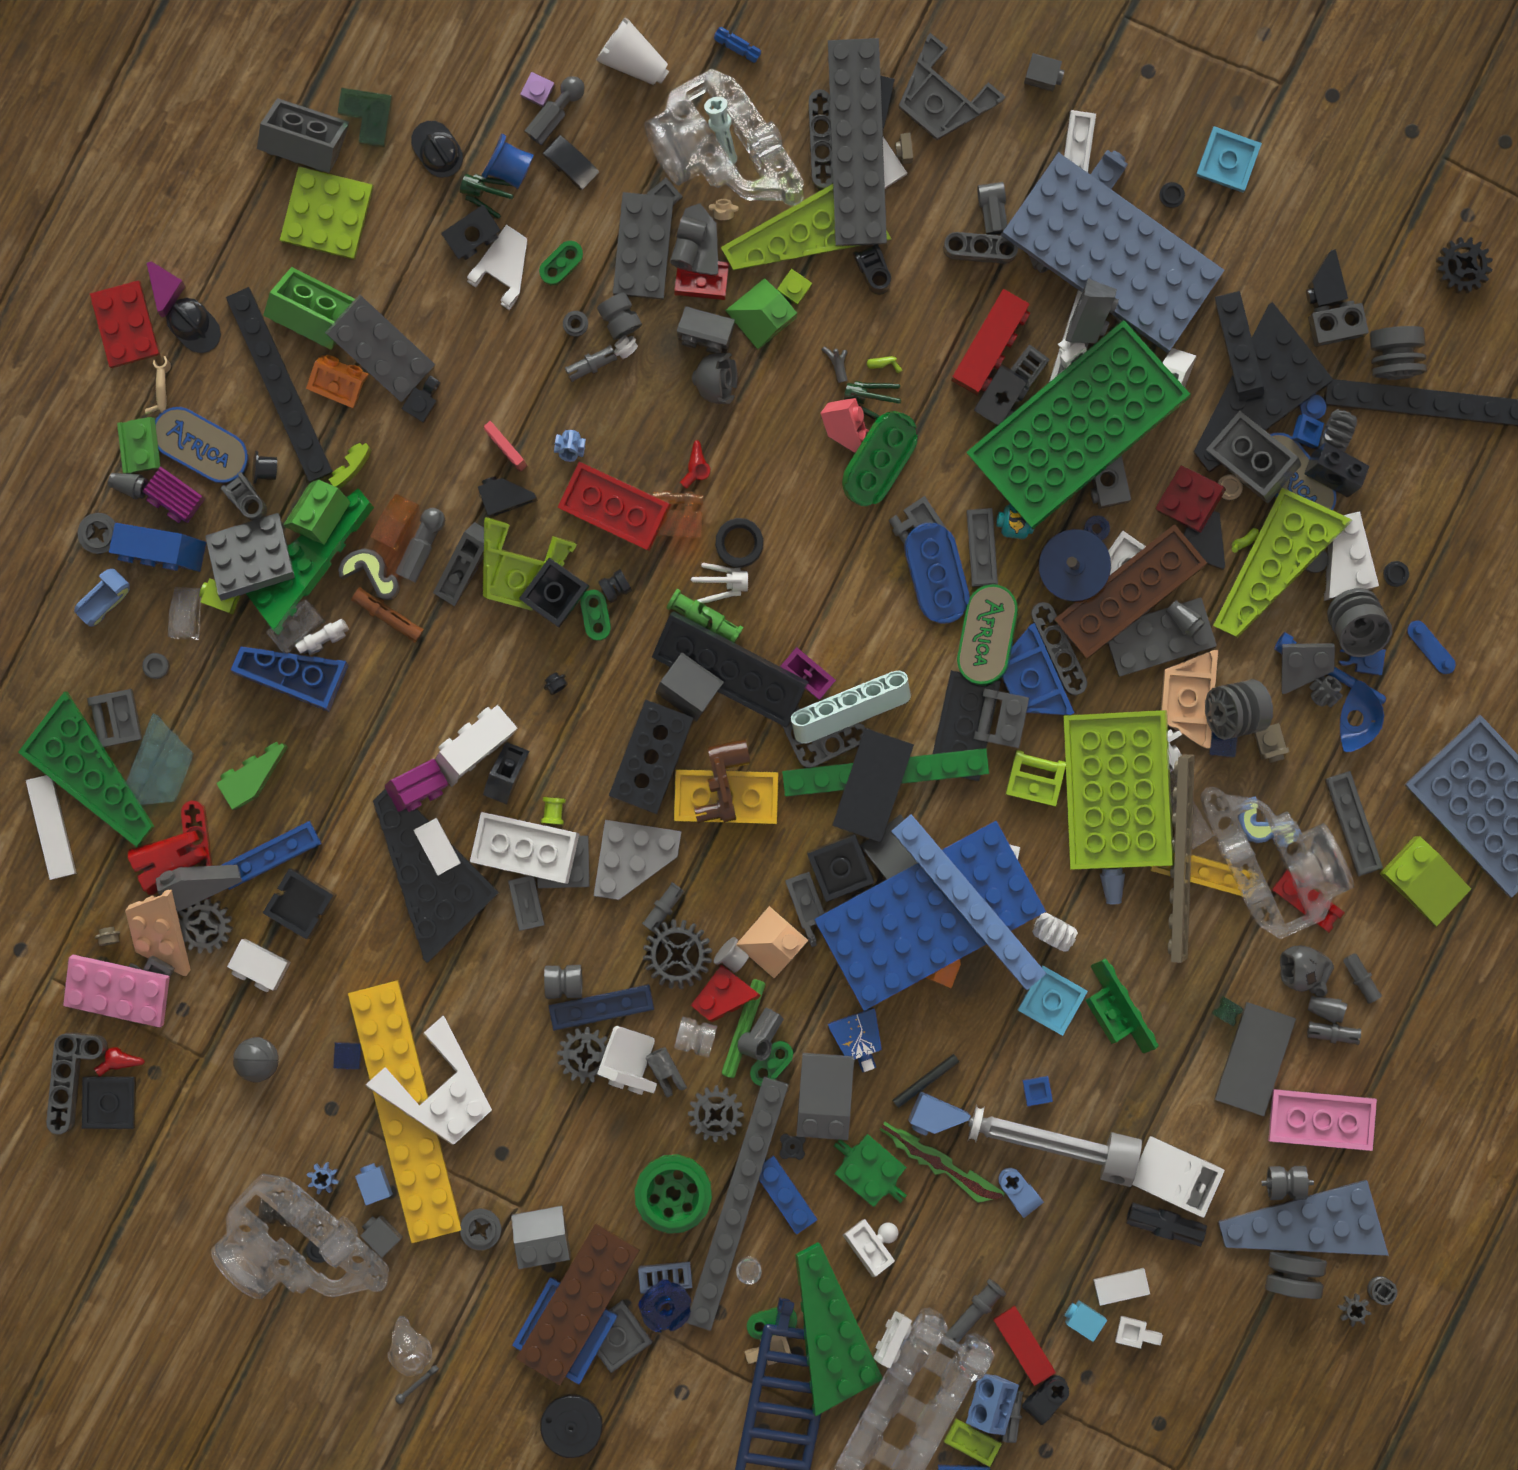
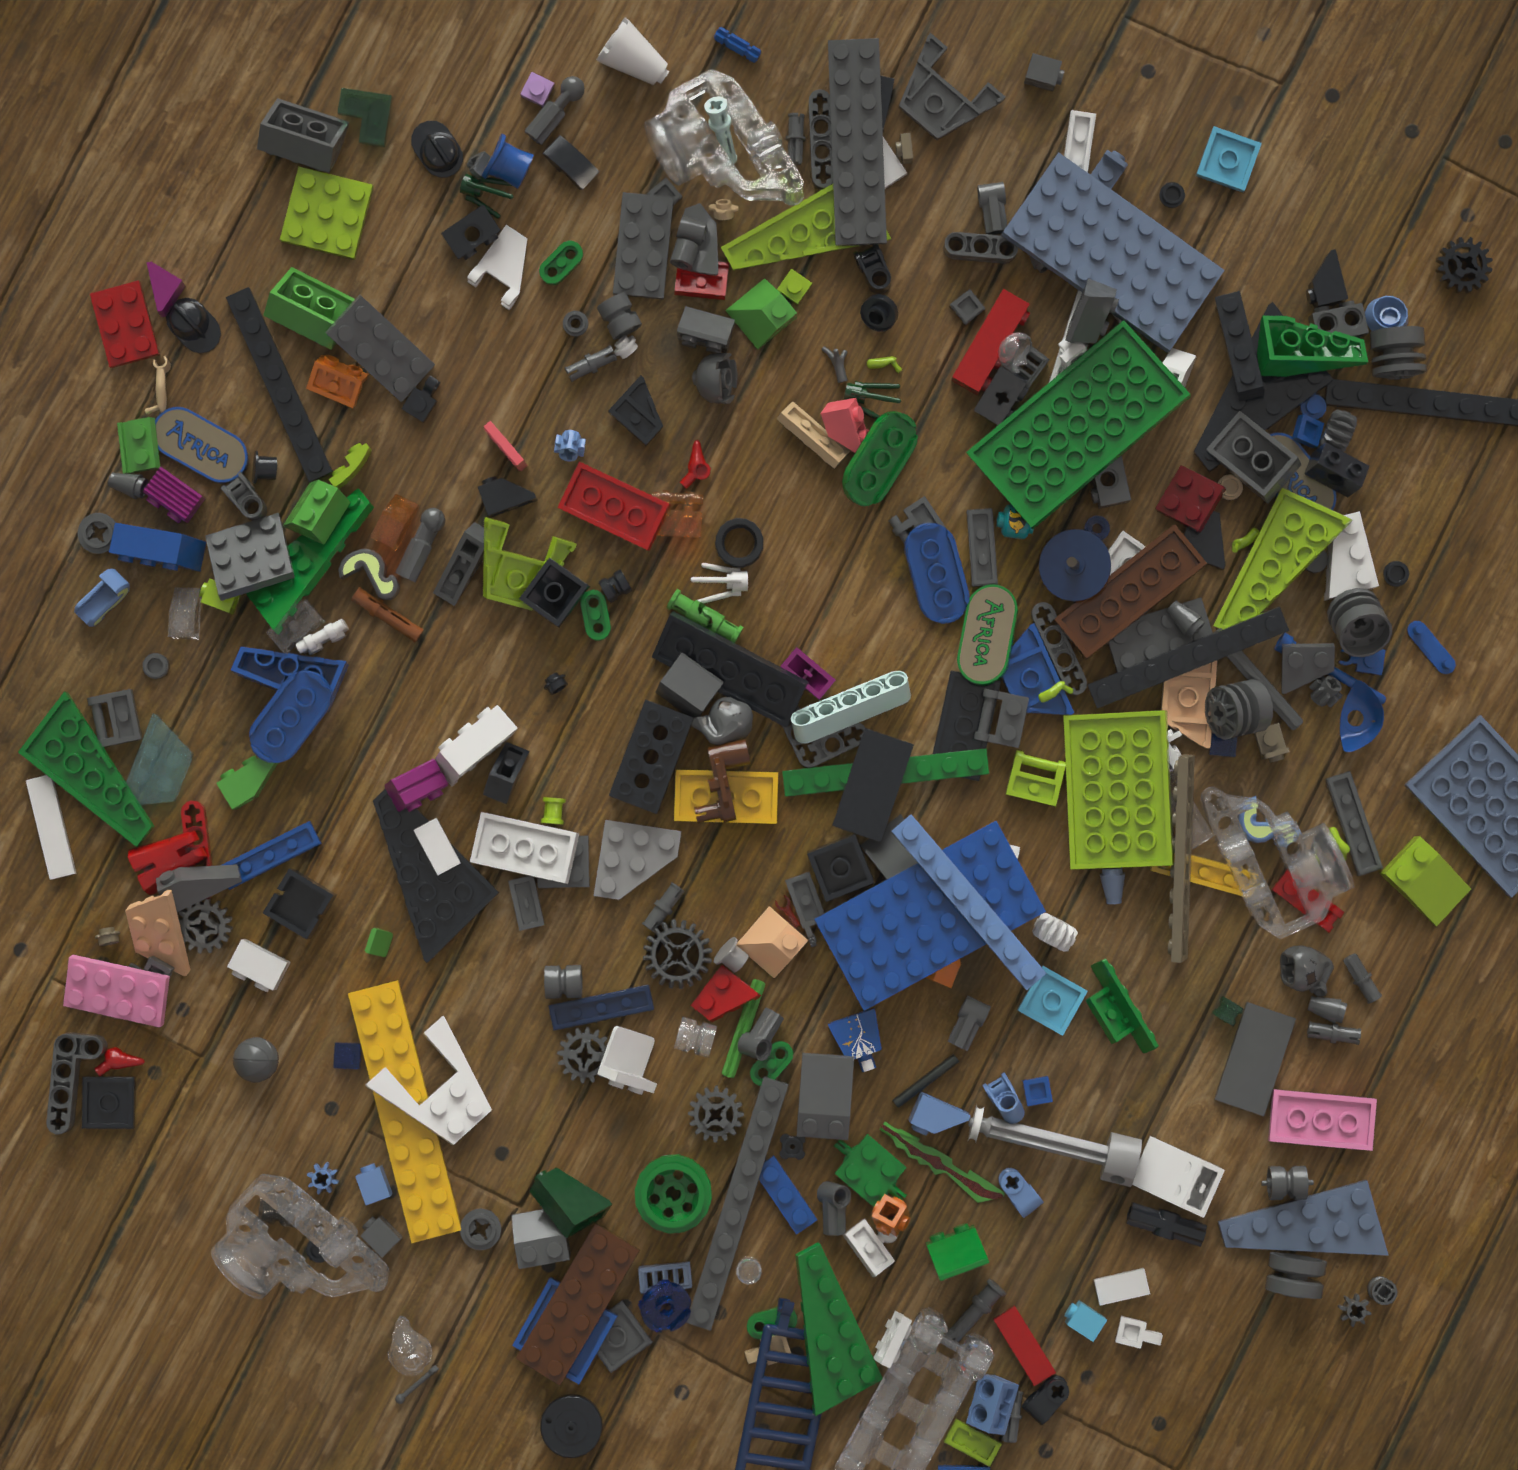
(290, 716): none -> blue tile
(379, 942): none -> bright green slope
(478, 163): none -> dark grey tile
(568, 1201): none -> dark green slope
(638, 412): none -> black wing
(663, 1067): dark grey hinge -> none
(726, 722): none -> dark grey piece
(788, 911): none -> clear red hand
(795, 137): none -> dark grey axle
(812, 435): none -> tan plate
(834, 1201): none -> dark grey piece
(879, 312): none -> black plate
(890, 1207): none -> orange brick
(956, 1251): none -> green slope
(967, 307): none -> dark grey tile
(971, 1017): none -> dark grey piece
(1003, 1096): none -> medium blue piece
(1014, 351): none -> clear hair
(1053, 691): none -> lime piece
(1188, 657): none -> black plate
(1279, 704): none -> dark grey axle
(1296, 349): none -> green wedge
(1342, 845): none -> lime piece
(1386, 313): none -> medium blue hat

